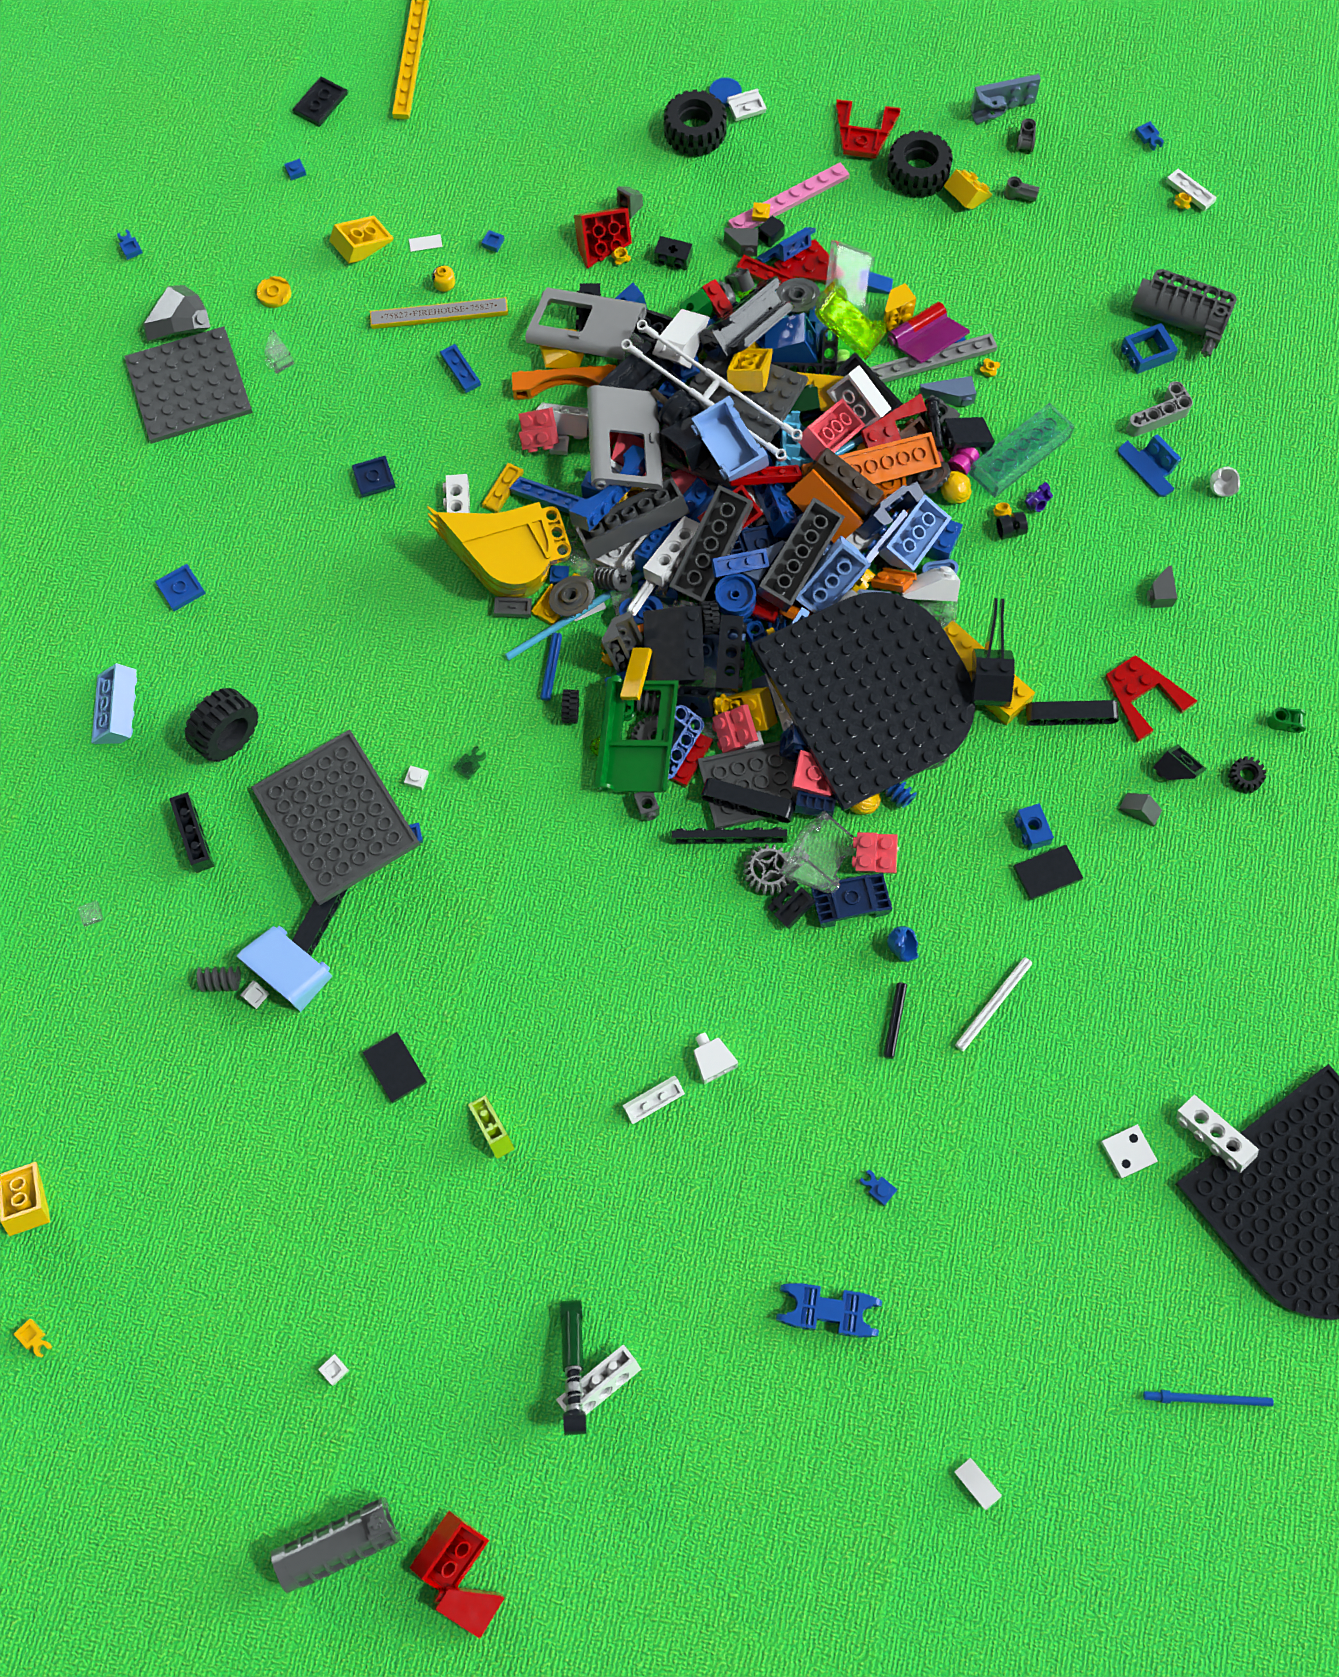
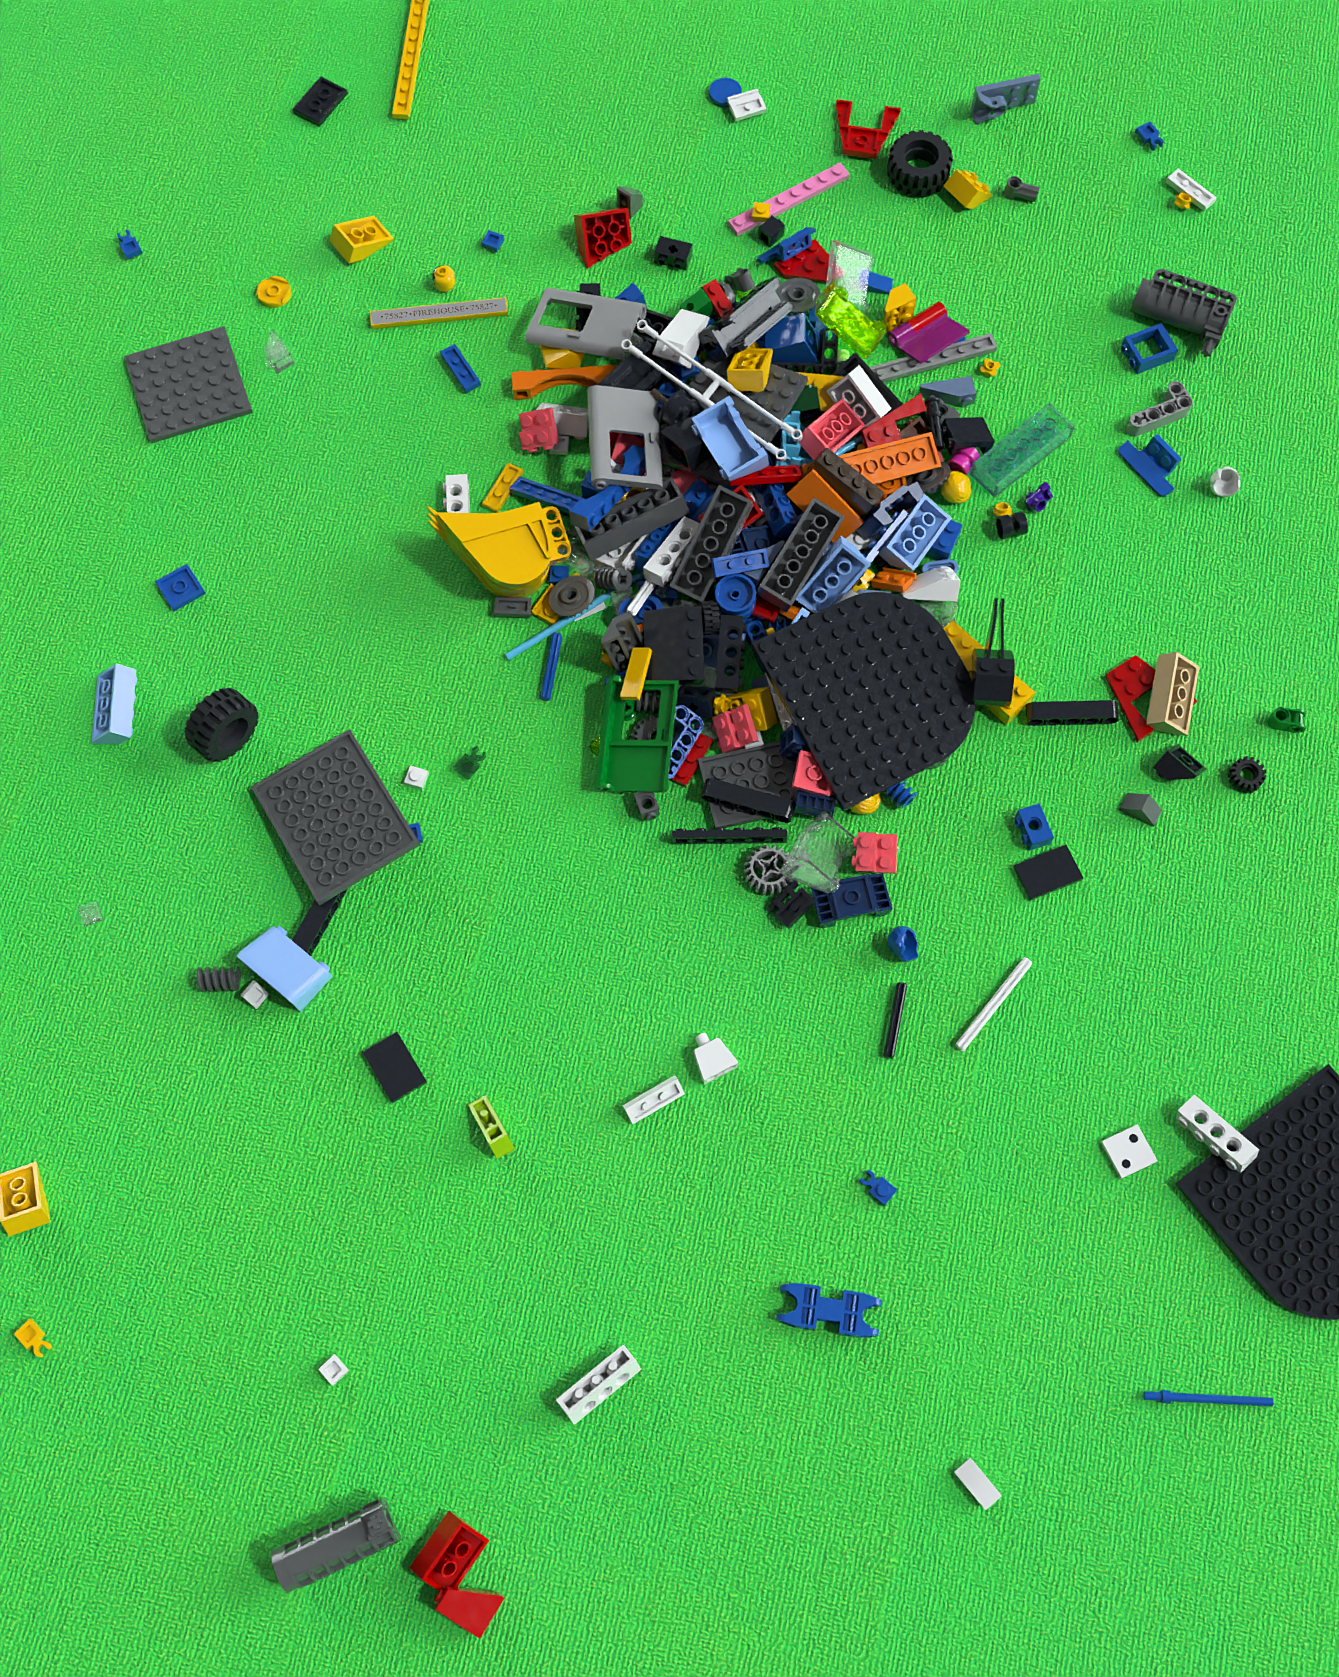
(176, 313): dark grey brick -> none
(192, 832): black brick -> none
(295, 169): blue plate -> none
(373, 476): dark blue plate -> none
(425, 242): white sticker -> none
(570, 706): black tyre -> none
(573, 1363): piece -> none
(620, 256): yellow plate -> none
(695, 106): black tyre -> none
(742, 240): dark grey slope -> none
(761, 271): red plate -> none
(1026, 136): dark grey piece -> none
(1163, 590): dark grey slope -> none
(1172, 694): none -> tan slope

